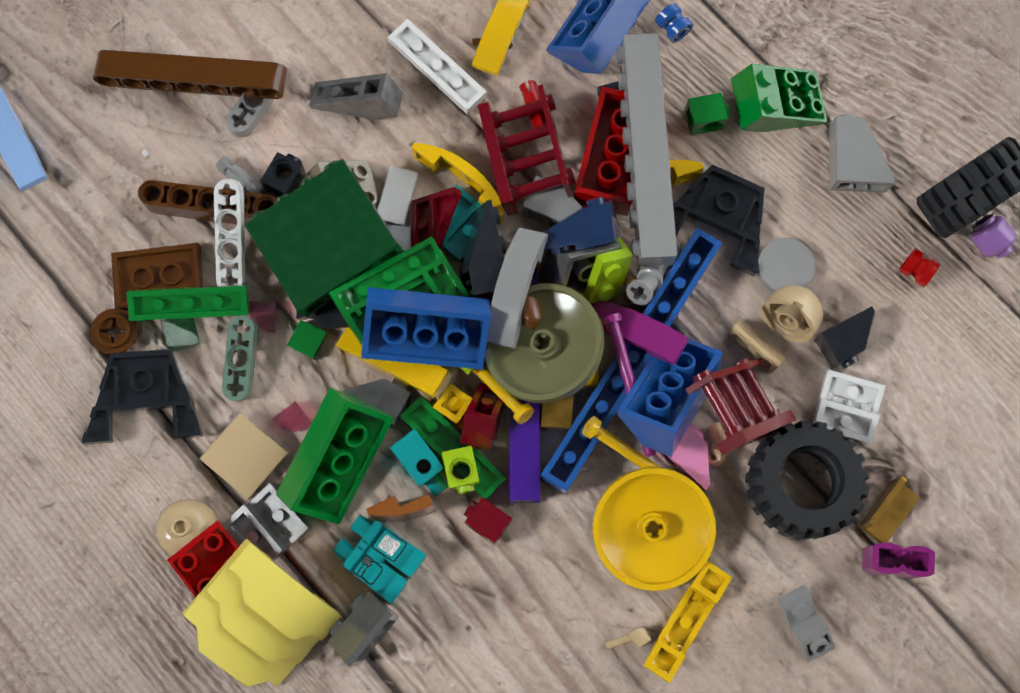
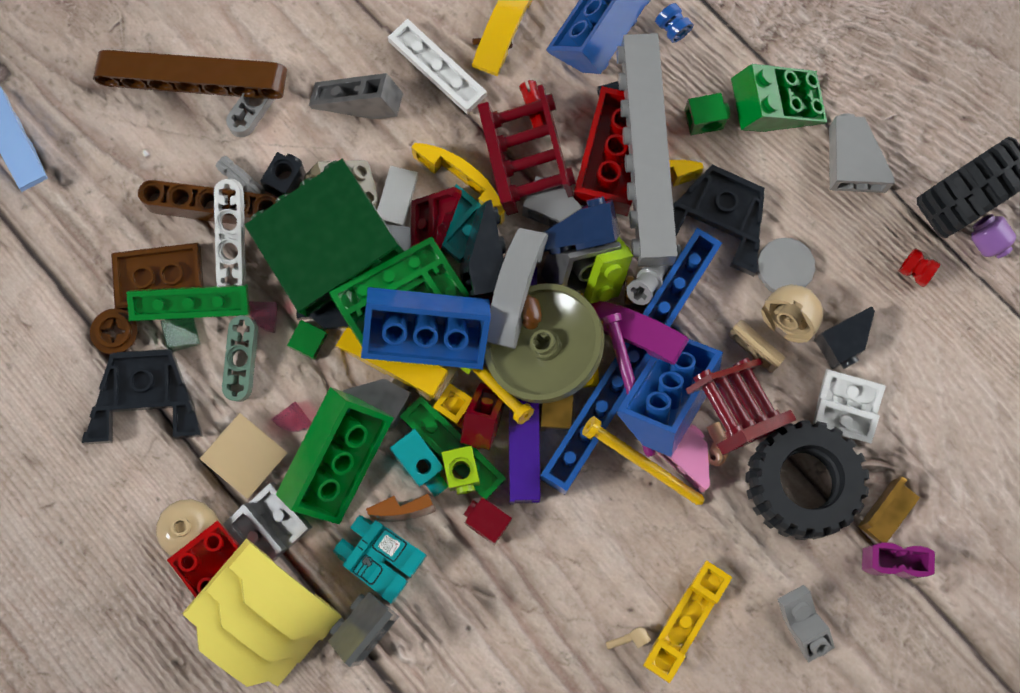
(654, 528): yellow dish -> none

